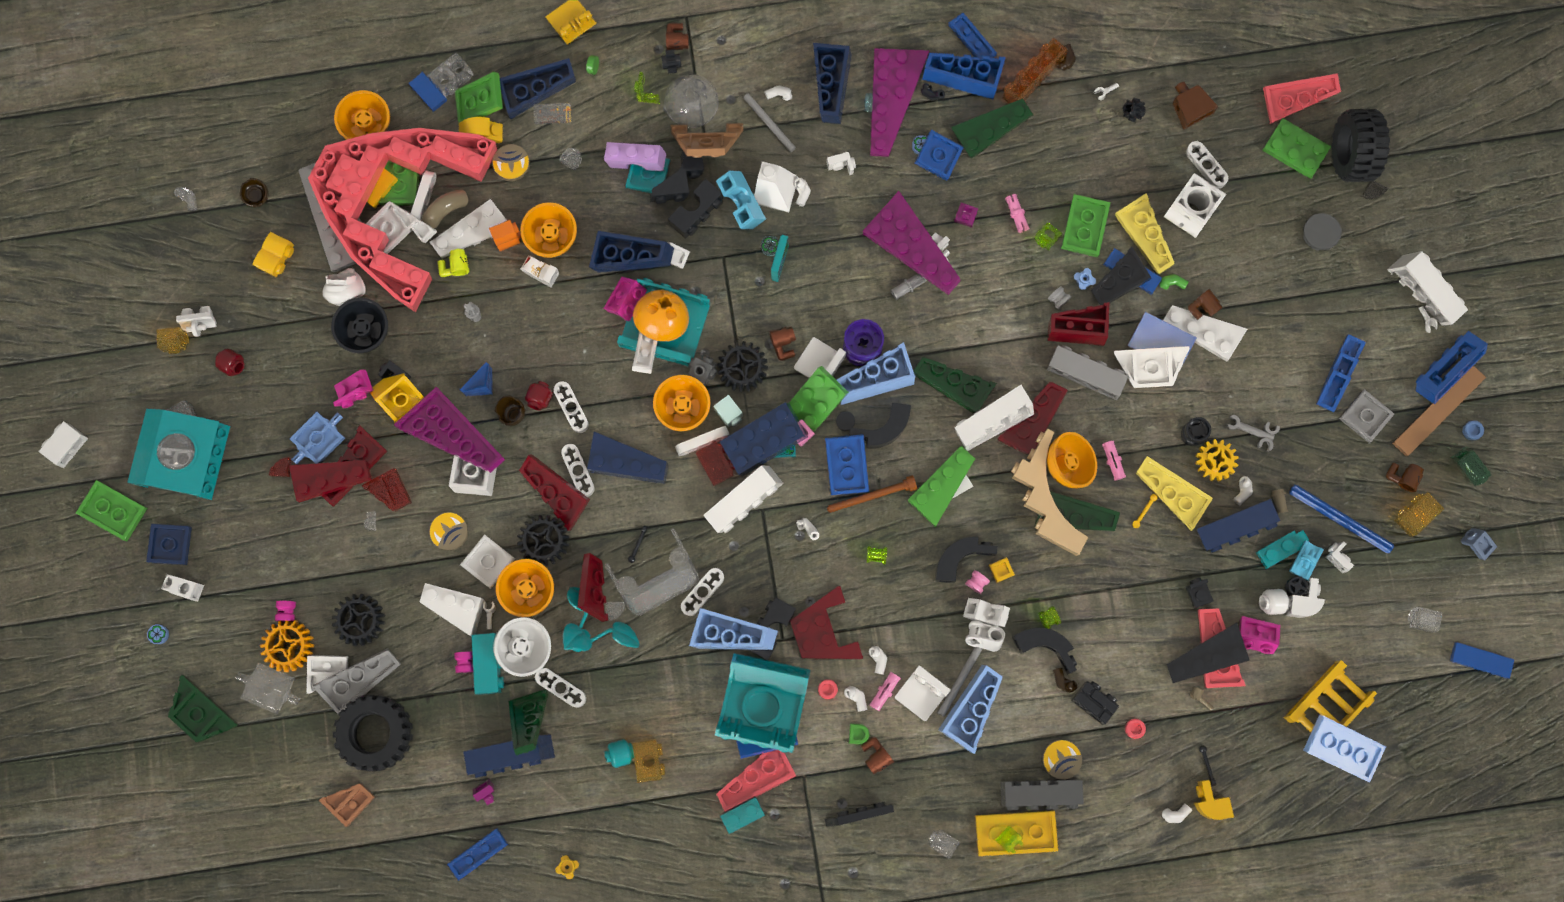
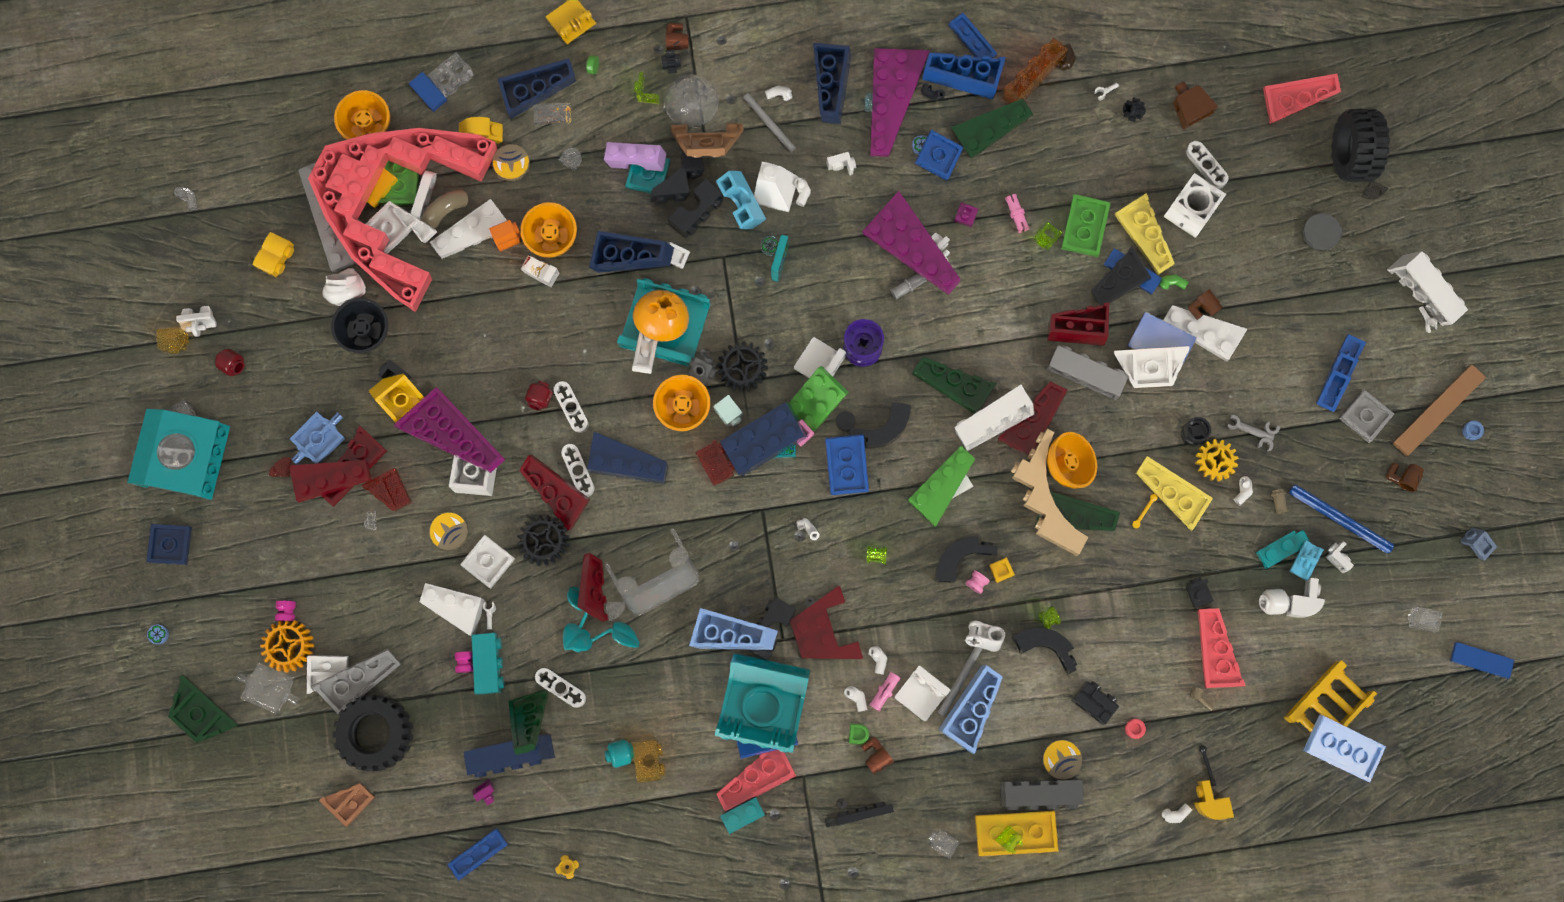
(63, 444): white brick -> none
(111, 510): bright green plate -> none
(182, 587): white leg -> none
(254, 192): dark brown hair -> none
(352, 389): dark pink bracket -> none
(366, 616): black gear -> none
(458, 264): neon yellow piece -> none
(472, 312): light grey axle -> none
(479, 97): bright green plate -> none
(479, 383): blue slope -> none
(510, 410): dark brown hair -> none
(514, 586): light orange piece -> none
(530, 650): white piece -> none
(625, 298): dark pink bracket -> none
(631, 559): black hinge -> none
(702, 441): white beam -> none
(716, 584): white beam -> none
(743, 498): white wedge -> none
(782, 337): copper piece -> none
(827, 689): coral tile -> none
(879, 376): light blue wedge -> none
(907, 484): dark orange piece -> none
(986, 613): white brick -> none
(1059, 297): light grey wheel -> none
(1064, 683): dark brown arm -> none
(1082, 283): light blue plate -> none
(1109, 448): bright pink pin -> none
(1212, 655): black wing -> none
(1238, 525): dark blue wedge -> none
(1259, 635): dark pink bracket -> none
(1296, 148): bright green plate -> none
(1299, 584): black wheel -> none
(1418, 514): clear yellow brick -> none
(1471, 466): clear green torso -> none
(1472, 351): blue brick -> none

